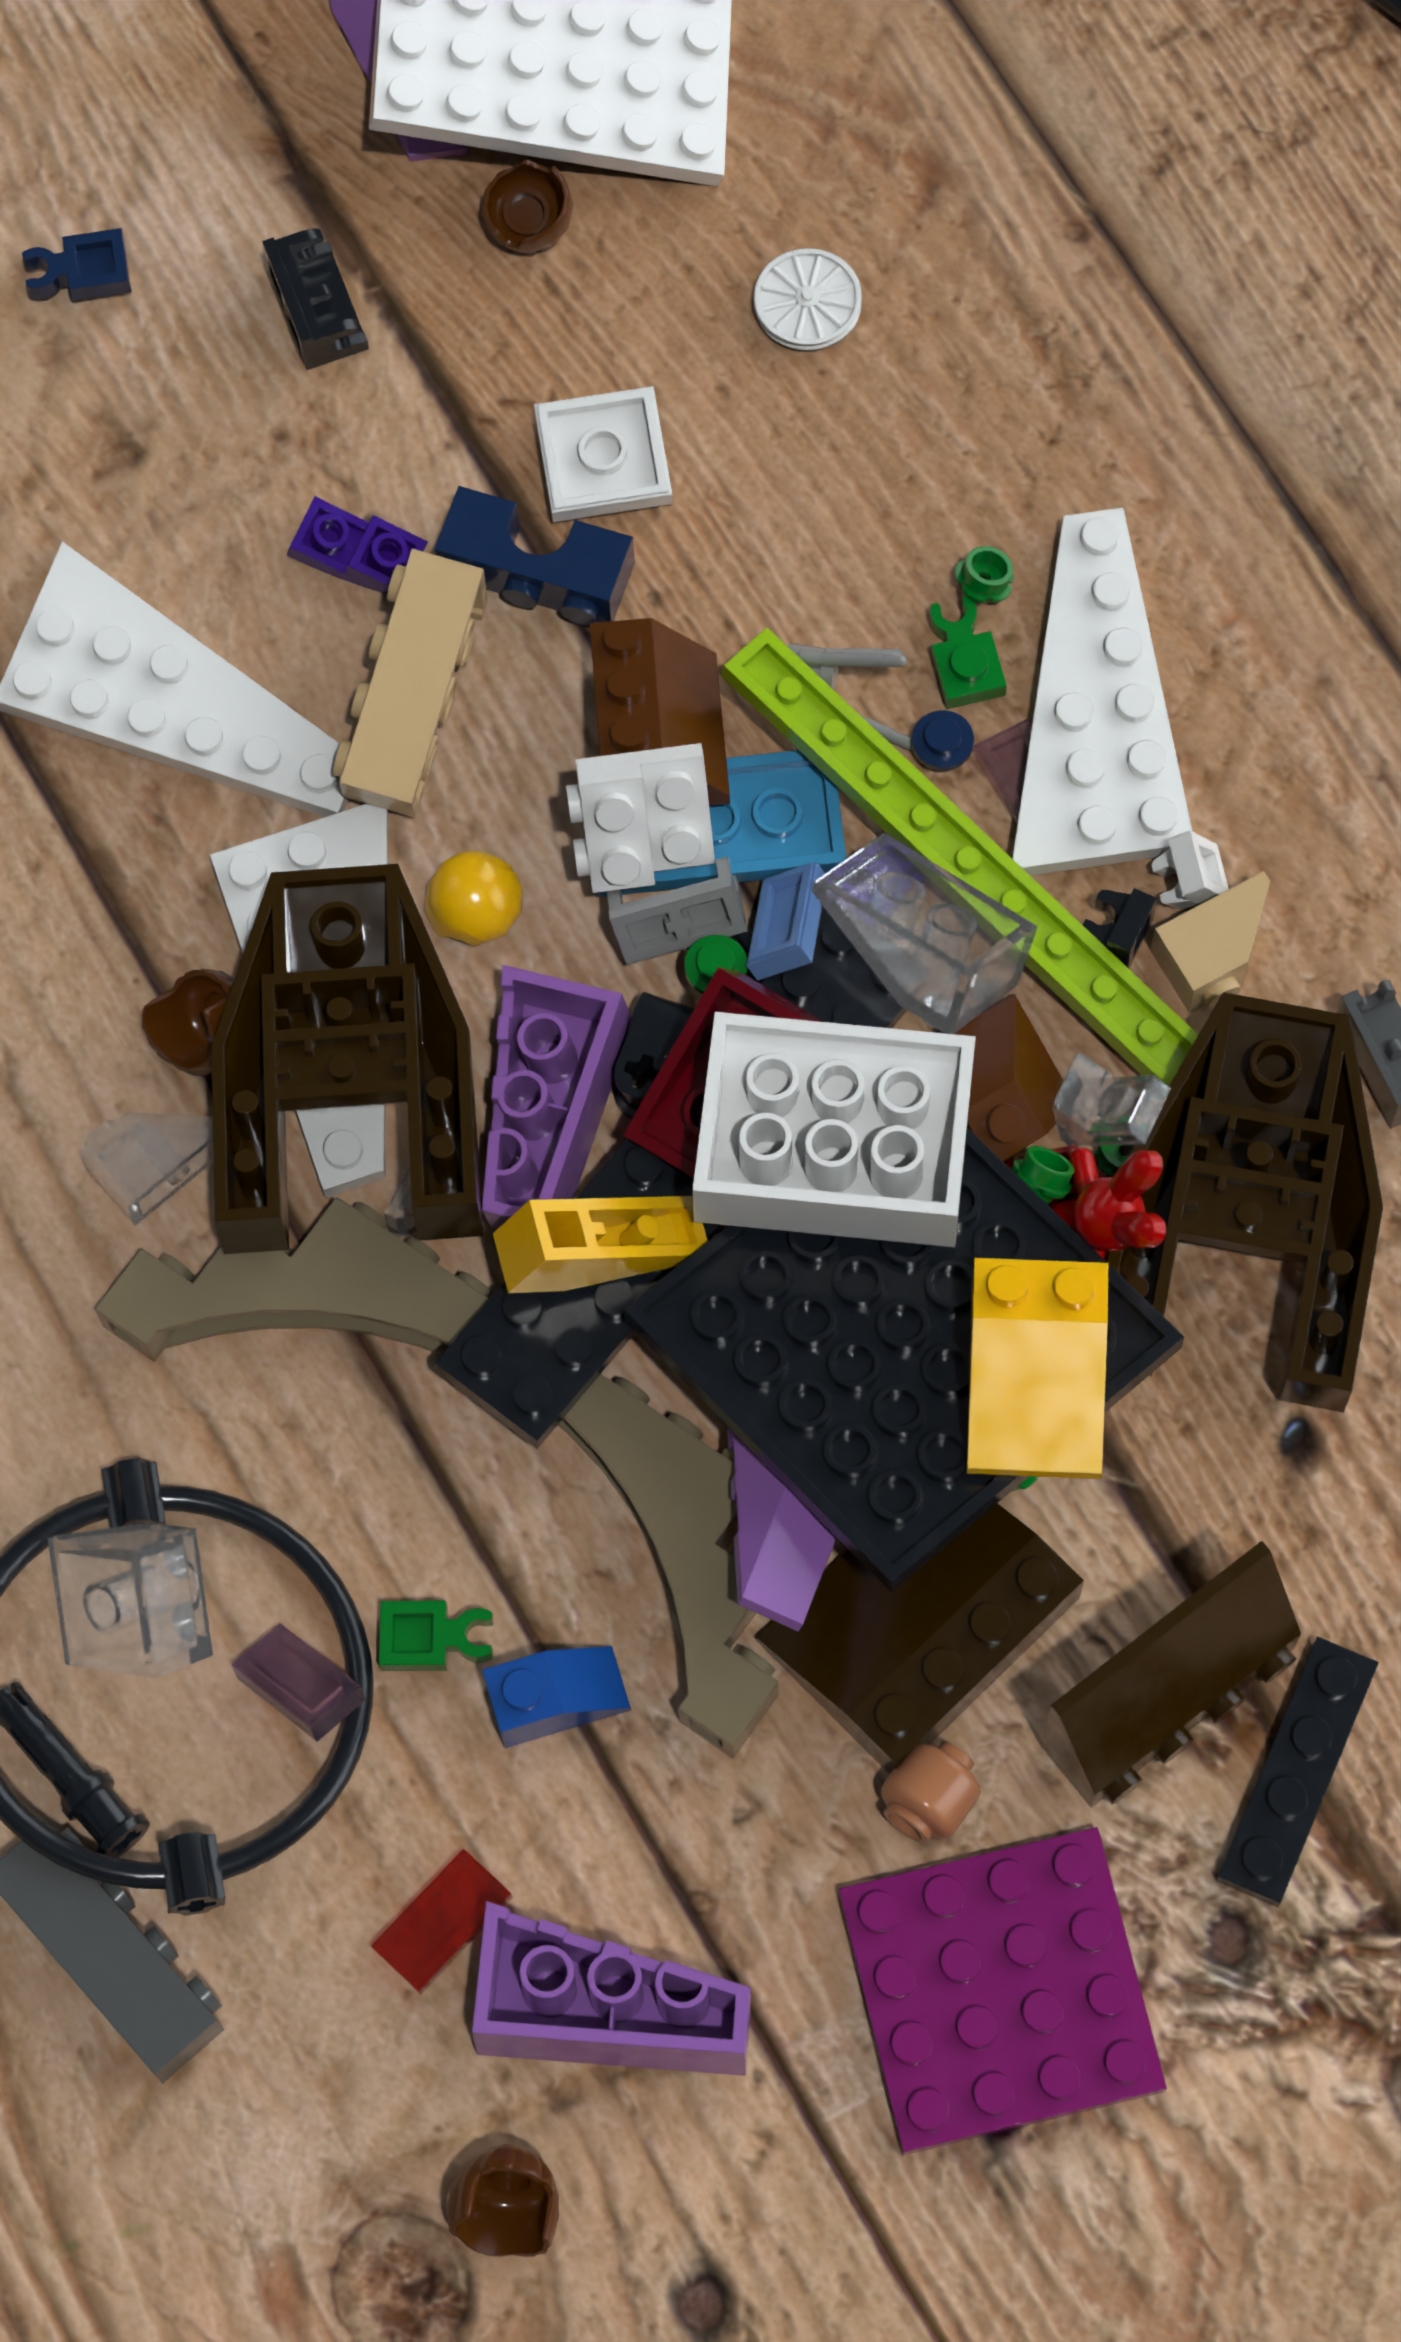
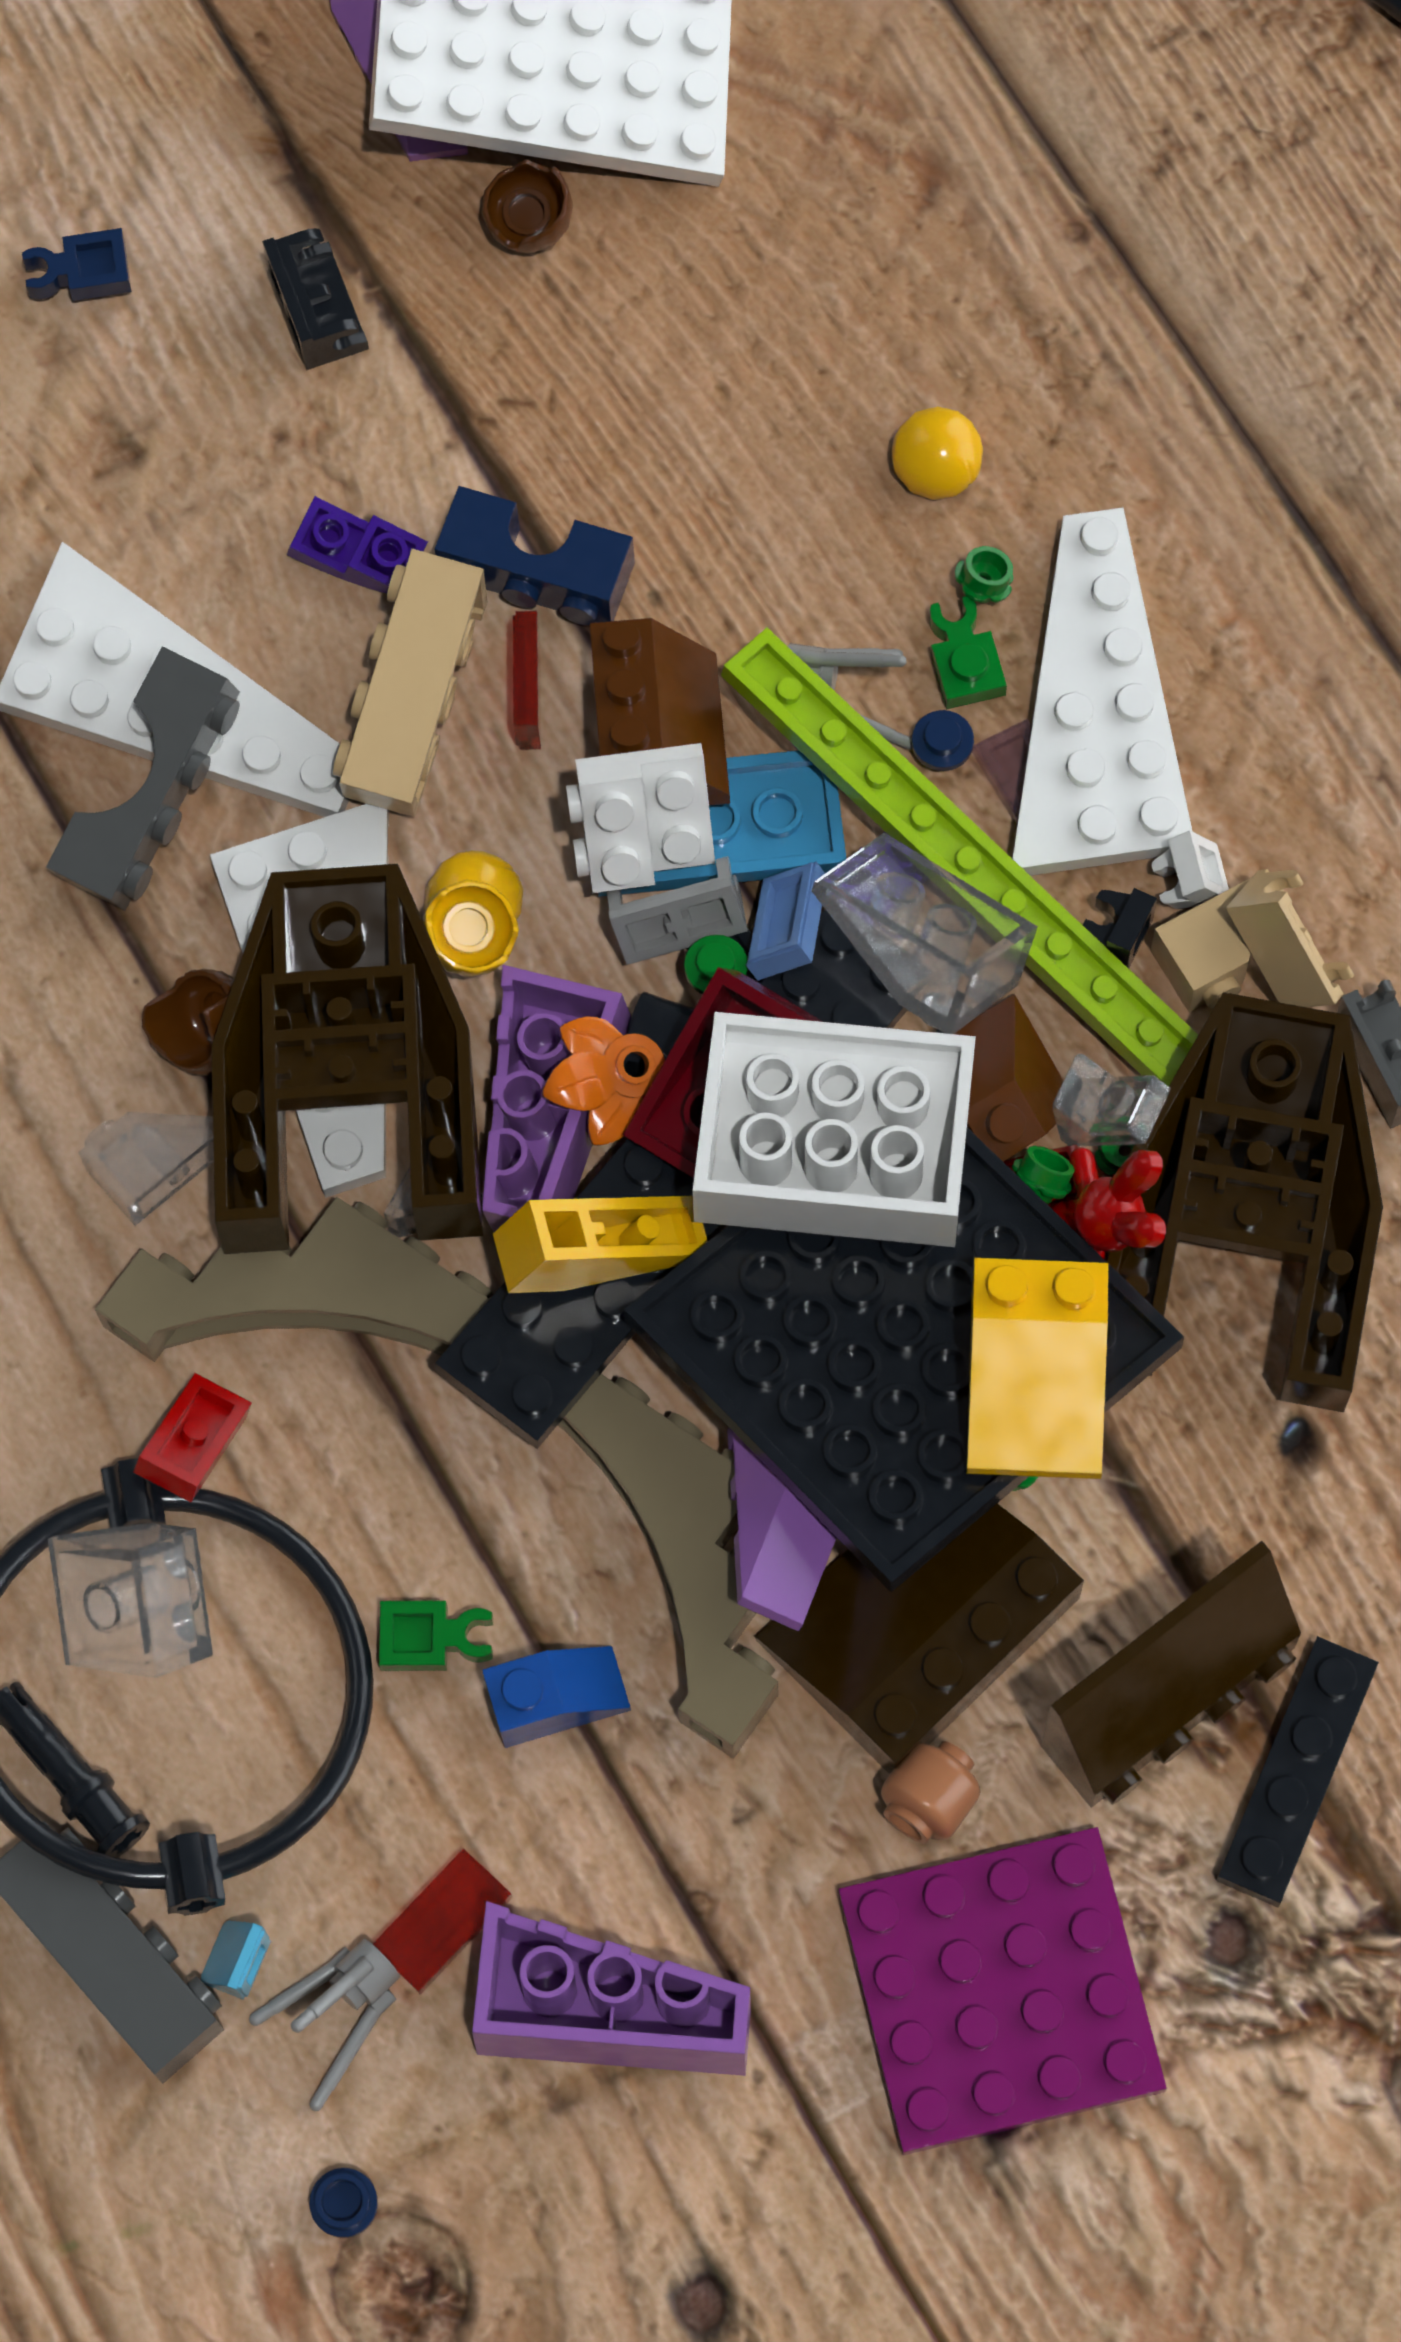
(113, 848): none -> dark grey arch
(192, 1437): none -> red plate
(236, 1958): none -> medium azure slope
(298, 1682): clear purple tile -> none
(343, 2203): none -> dark blue plate
(357, 1978): none -> light grey plant
(471, 927): none -> yellow hair
(504, 2203): reddish brown hair -> none
(526, 680): none -> clear red tile
(596, 1076): none -> orange plate
(603, 454): white plate -> none
(807, 299): white wheel -> none
(937, 453): none -> yellow hair
(1282, 942): none -> tan hinge

